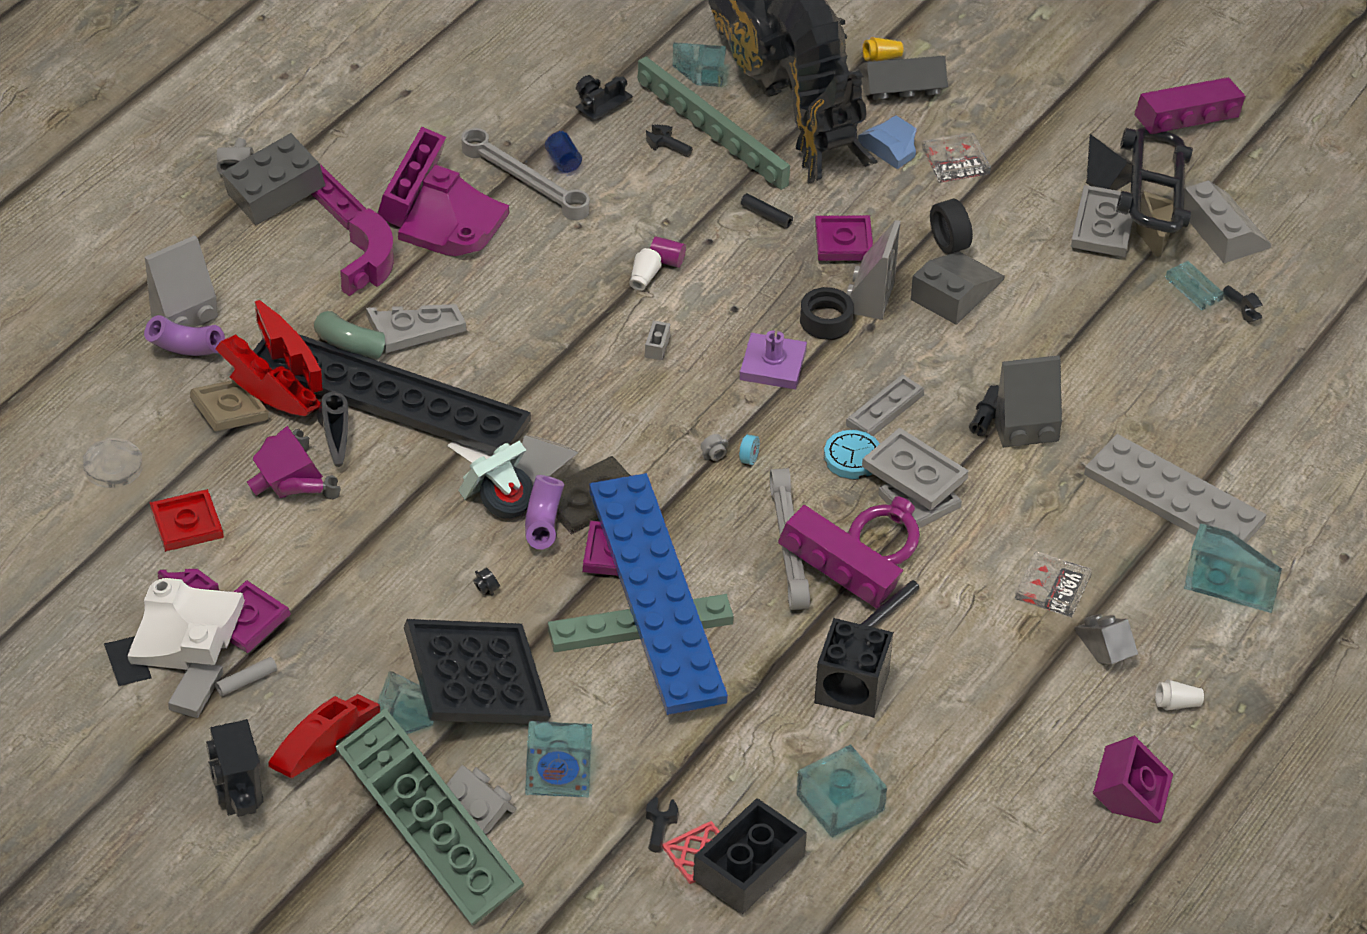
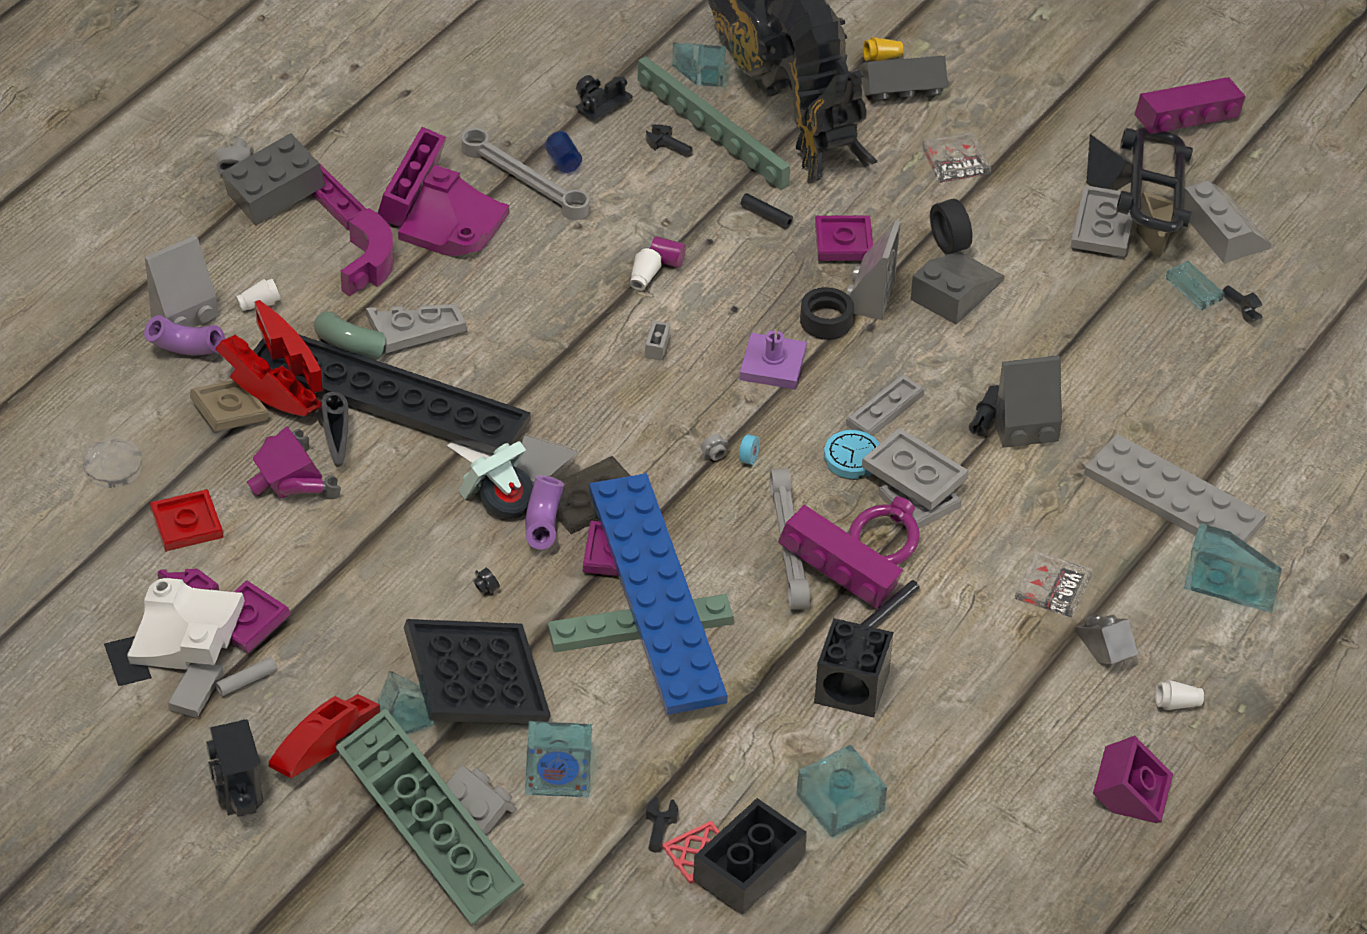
(263, 290): none -> white cone
(891, 141): medium blue slope -> none

